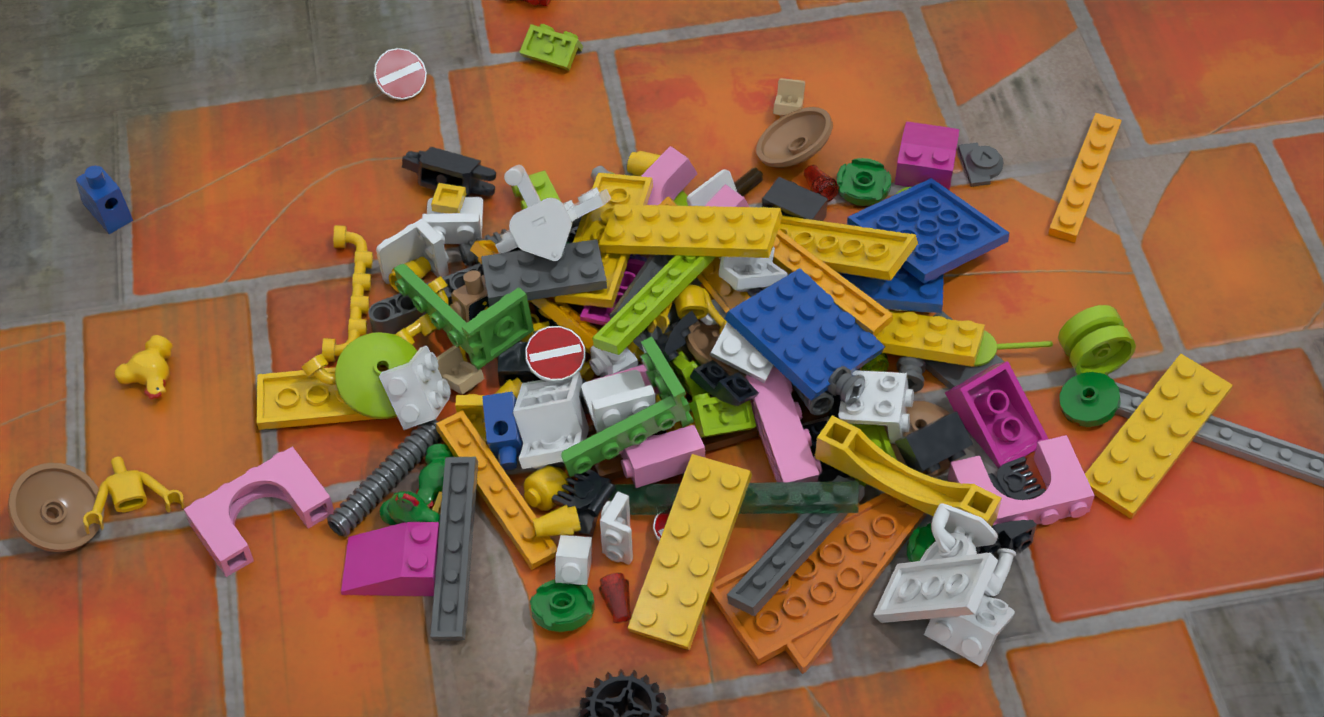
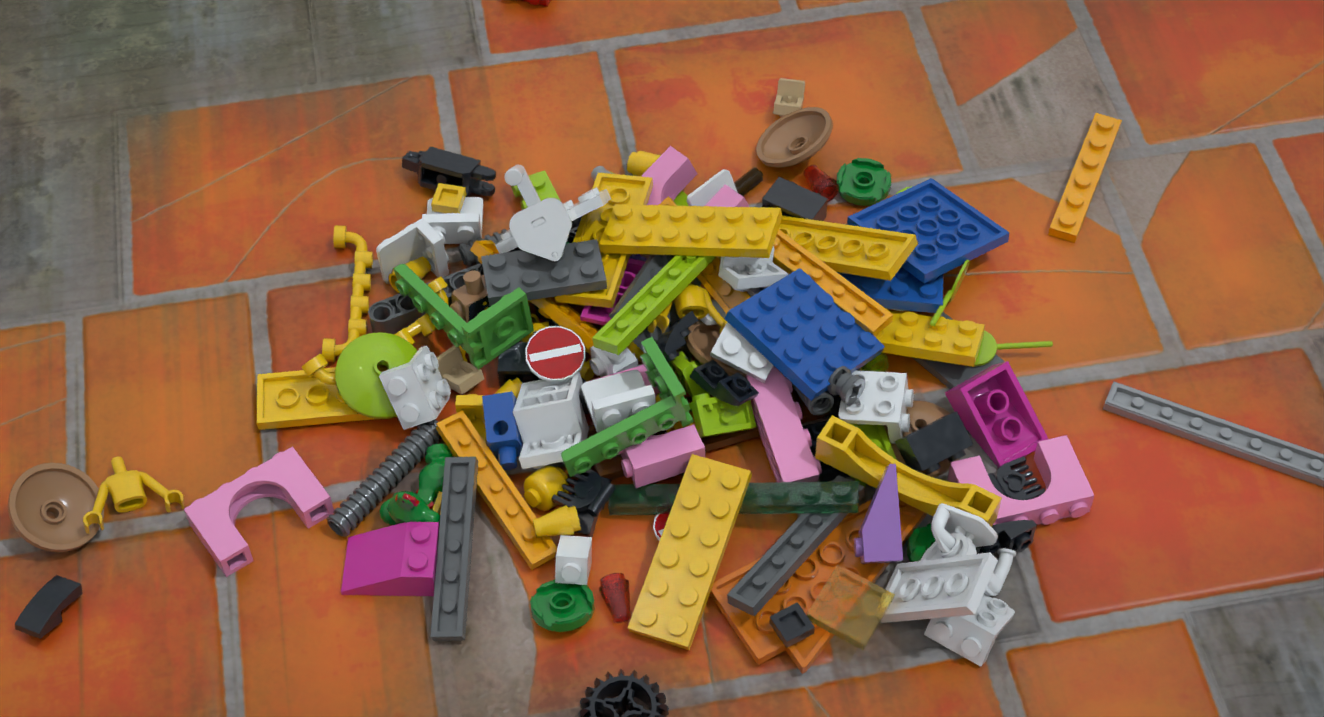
(45, 608): none -> black slope
(95, 189): blue torso -> none
(148, 367): yellow animal -> none
(400, 74): piece -> none
(550, 46): lime bracket -> none
(616, 530): white bracket -> none
(791, 625): none -> black plate
(850, 607): none -> clear yellow plate
(881, 529): none -> medium lavender slope
(914, 368): dark grey wheel -> none
(926, 154): dark pink slope -> none
(951, 293): none -> lime piece
(980, 163): dark grey piece -> none
(1092, 410): green plate -> none
(1096, 340): lime wheel -> none
(1156, 435): yellow plate -> none

